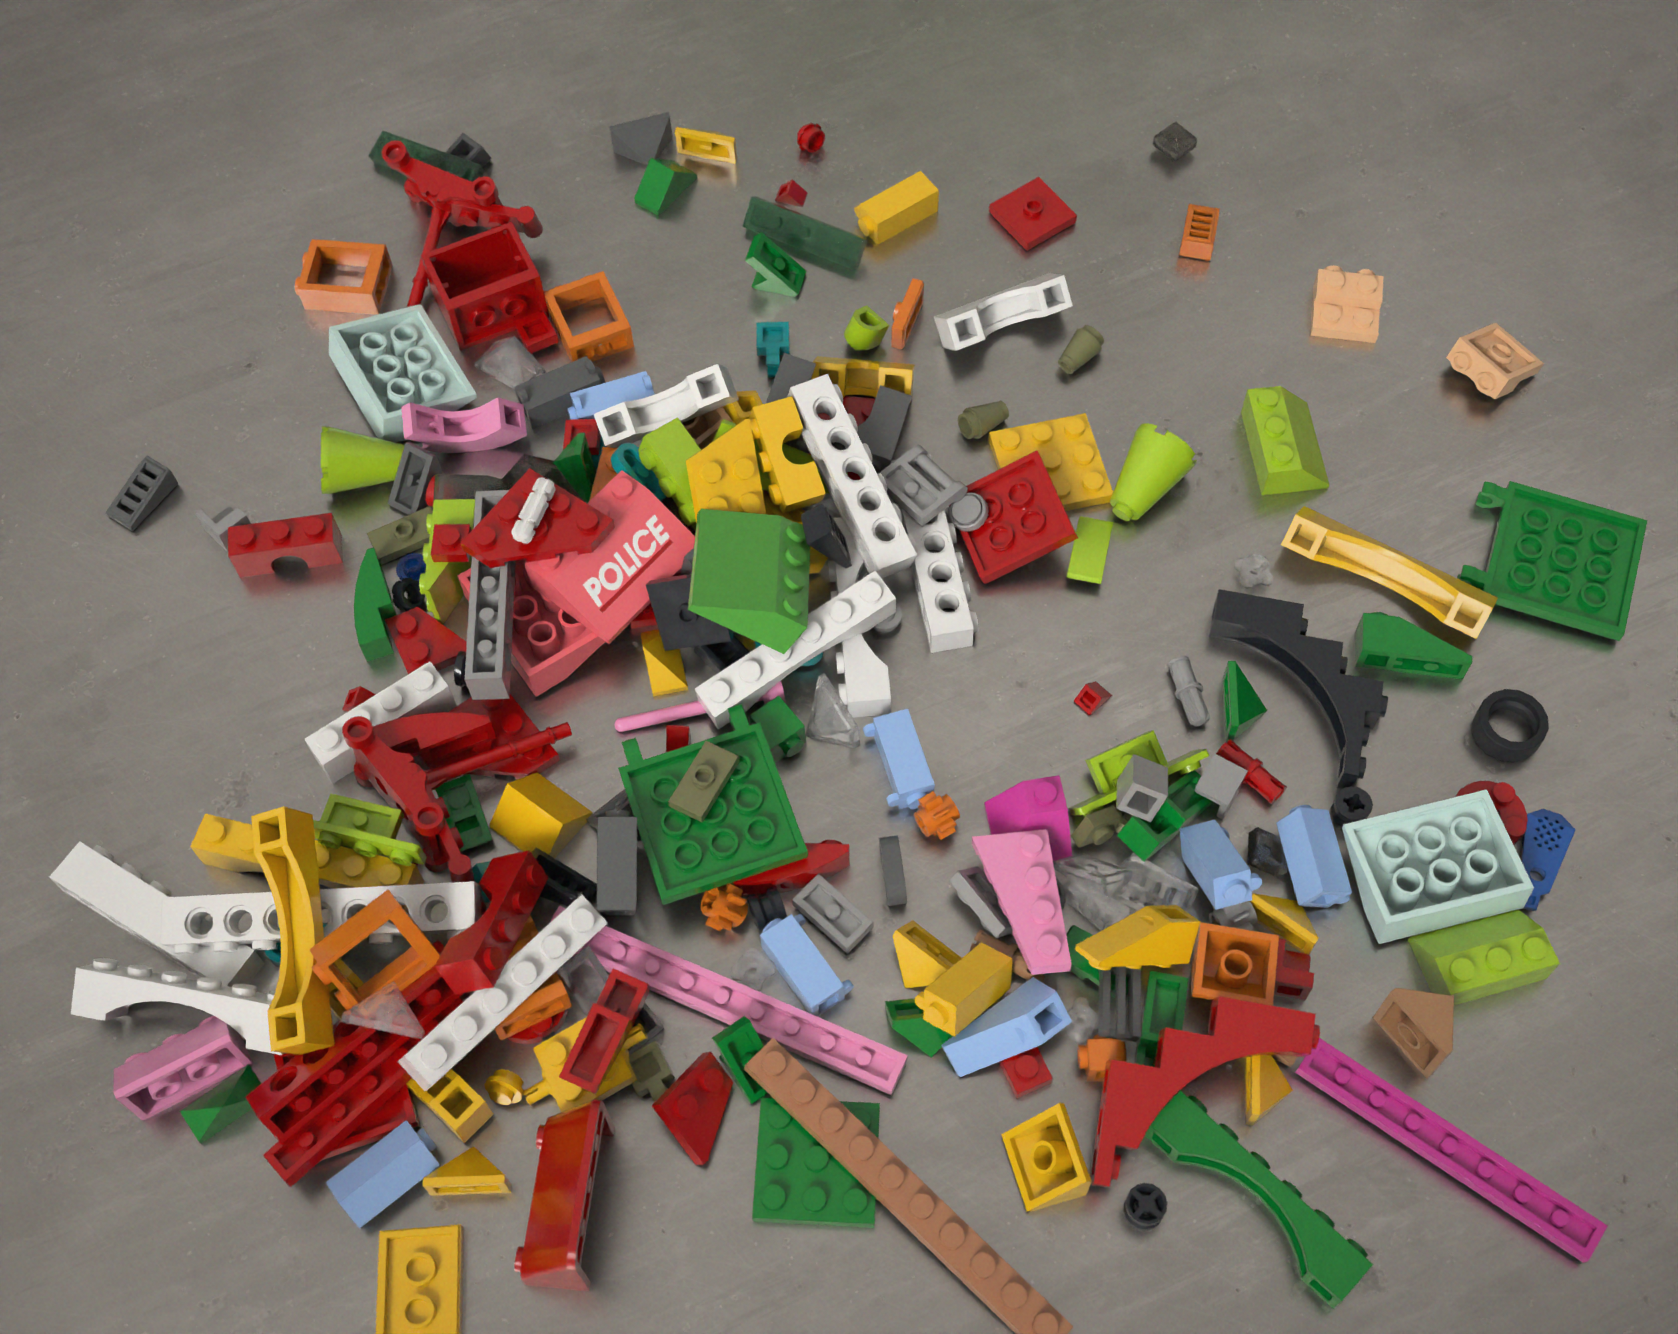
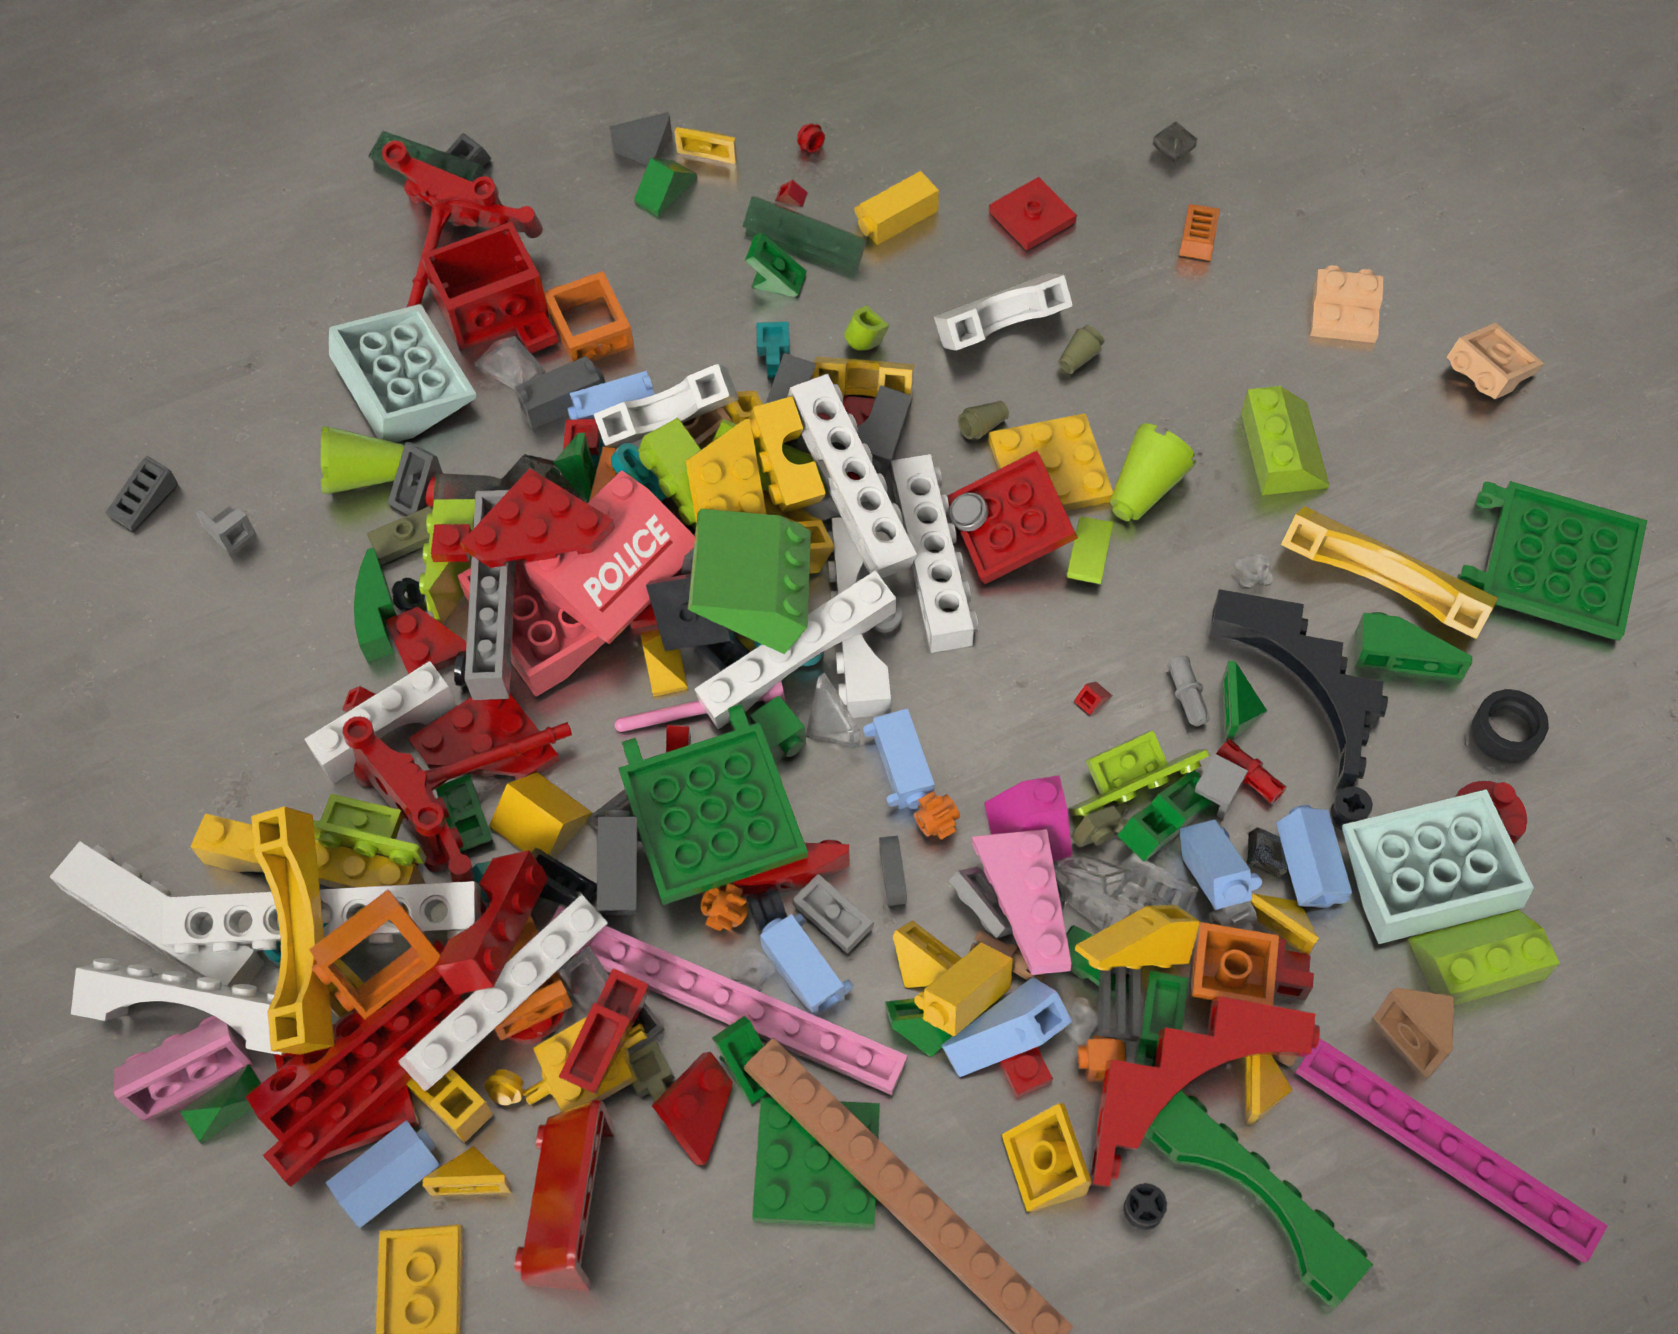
(257, 545): red arch -> none
(348, 299): orange window -> none
(386, 1012): clear slope -> none
(409, 561): clear blue plate -> none
(436, 734): red slope -> none
(465, 431): bright pink arch -> none
(533, 510): white axle -> none
(703, 781): olive plate -> none
(825, 535): black slope -> none
(907, 313): orange plate -> none
(914, 492): light grey plate -> none
(1142, 788): light grey brick -> none
(1540, 858): blue piece -> none

